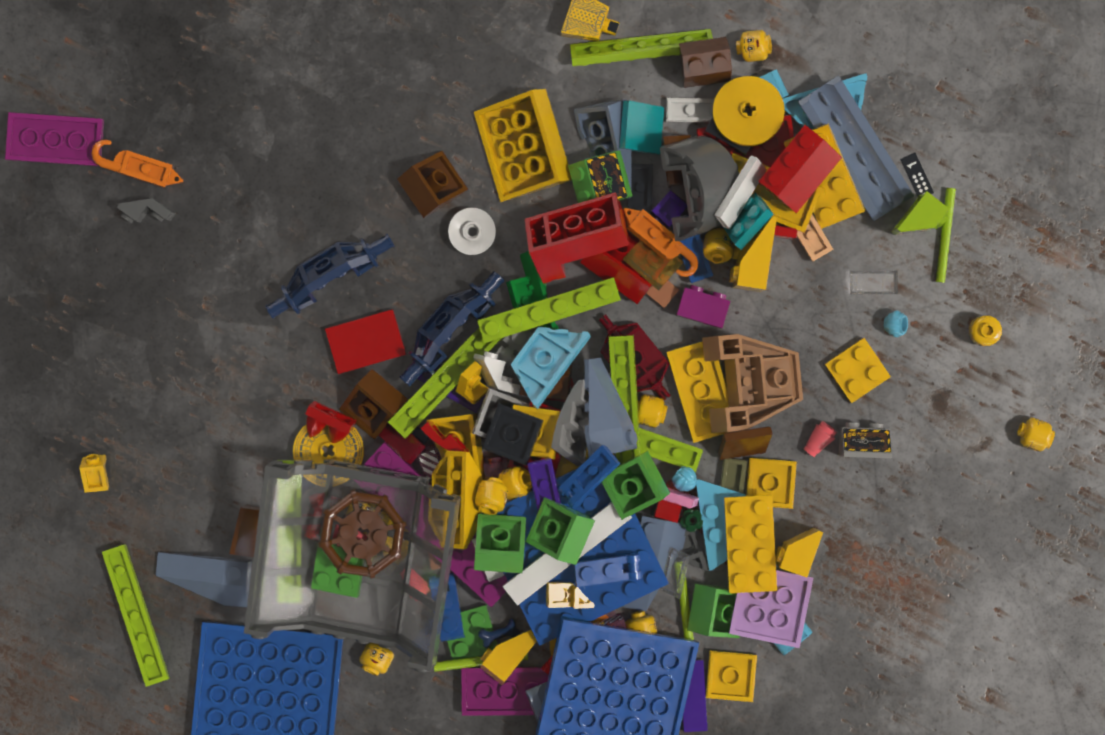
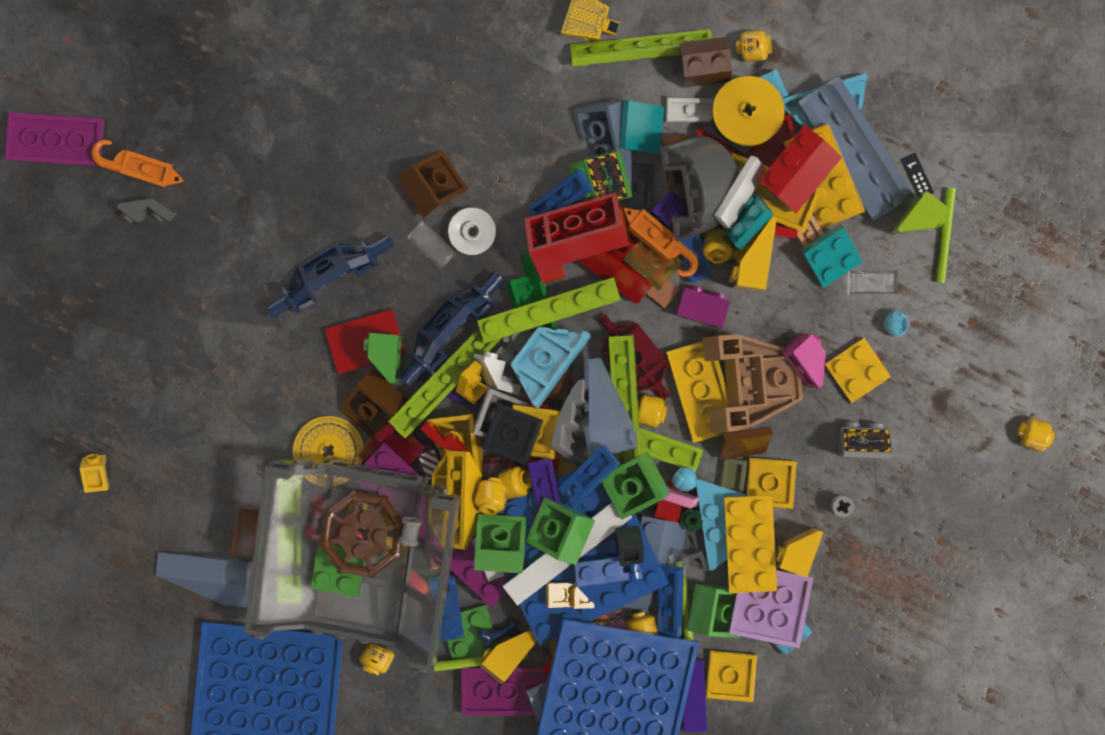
(135, 615): lime plate -> none
(321, 415): red tile -> none
(377, 441): none -> dark red tile
(385, 354): none -> bright green slope
(410, 531): none -> light grey bush
(431, 245): none -> clear tile
(523, 145): yellow slope -> none
(563, 195): none -> blue tile
(629, 545): none -> black brick
(670, 602): none -> blue tile
(807, 359): none -> dark pink slope
(820, 438): coral cone -> none
(831, 255): none -> teal plate
(849, 508): none -> light grey bush
(985, 330): yellow head -> none

